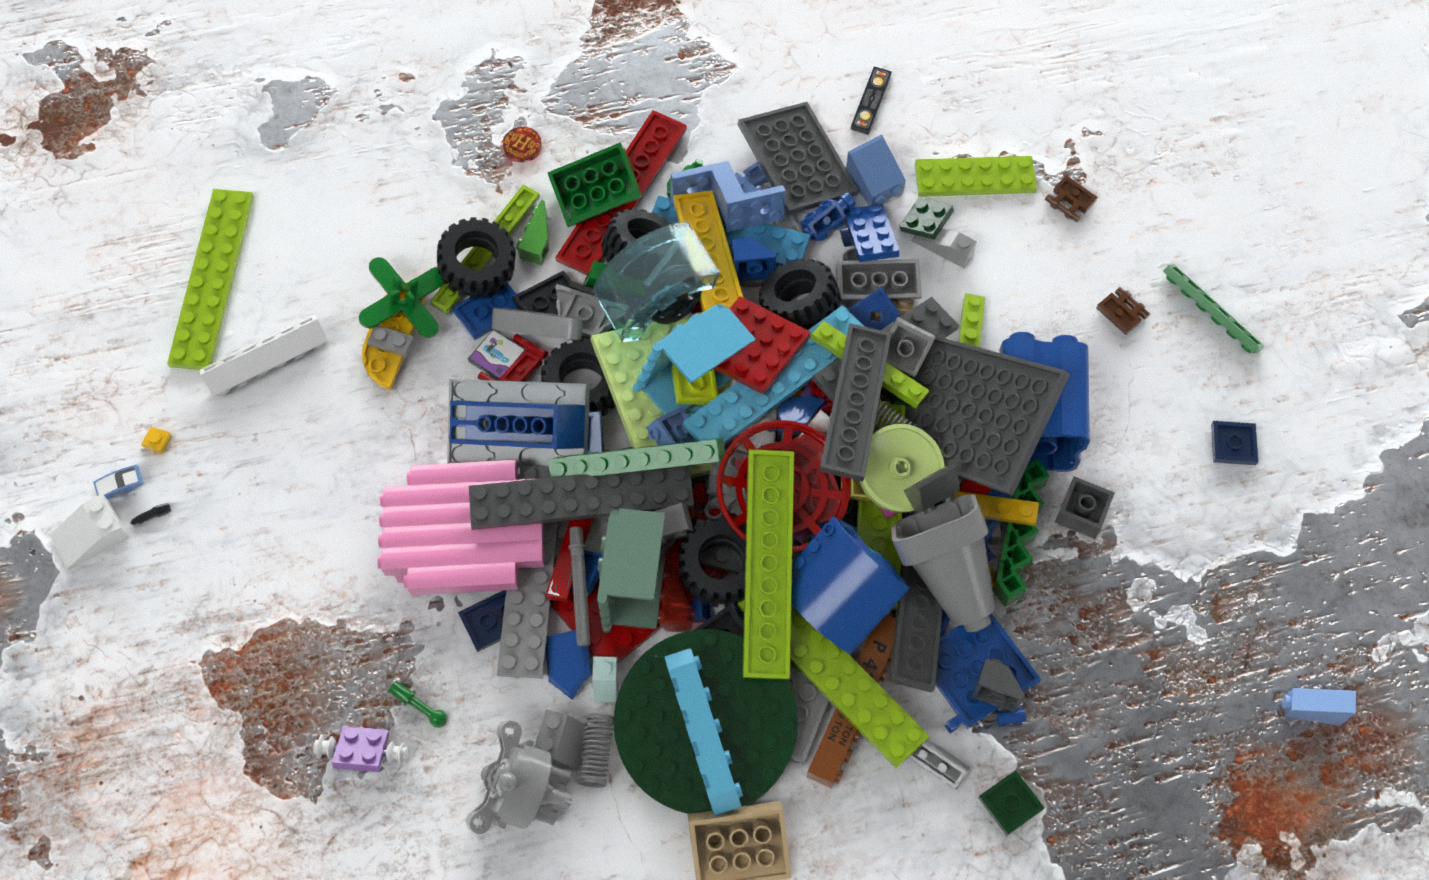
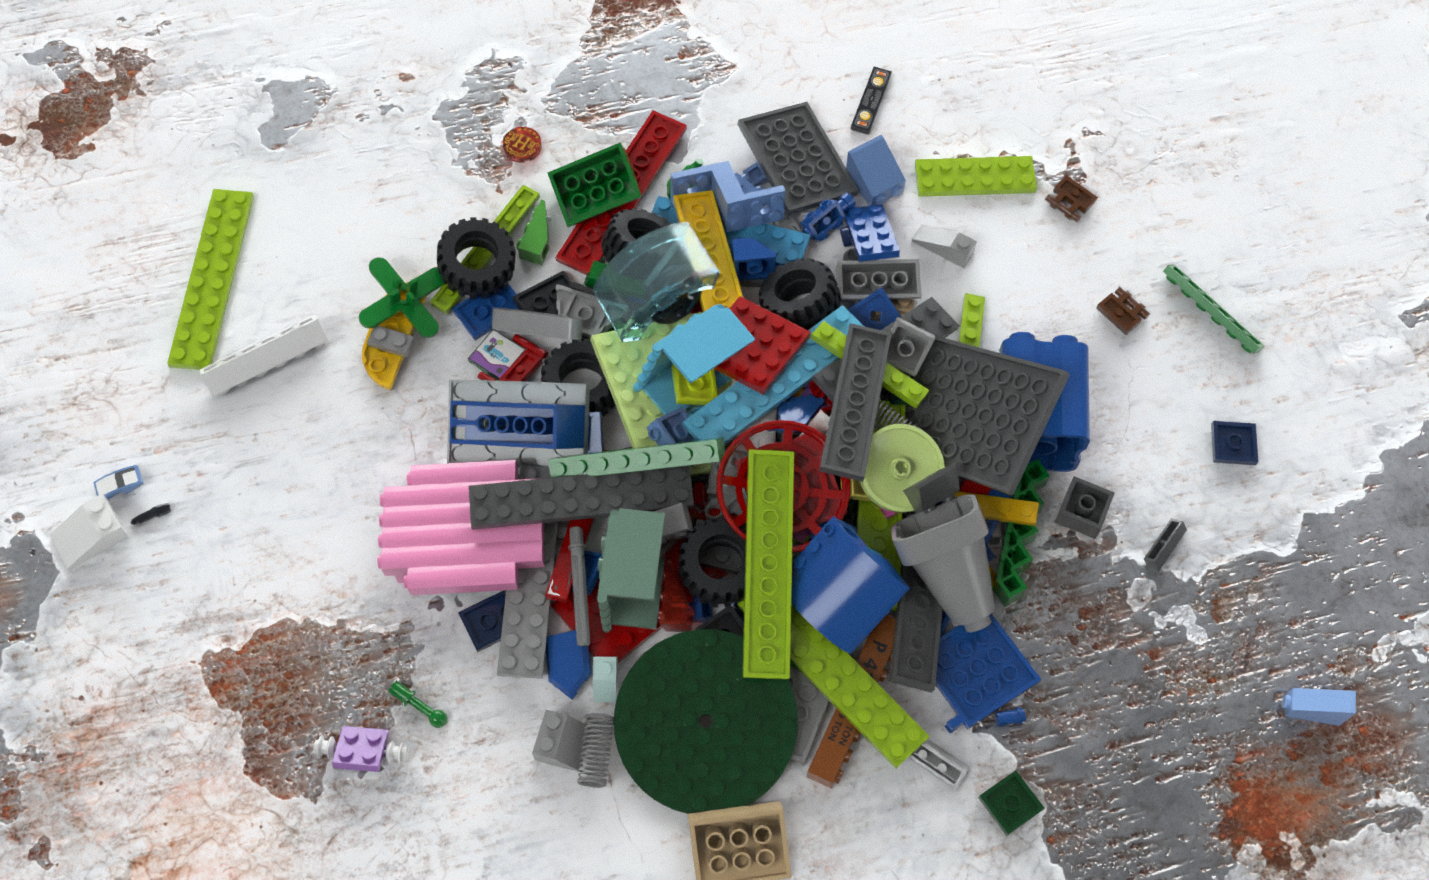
(156, 440): yellow plate -> none
(519, 785): light grey piece -> none
(703, 731): medium azure brick -> none
(926, 218): plate -> none
(997, 686): dark grey slope -> none
(1179, 529): none -> dark grey piece

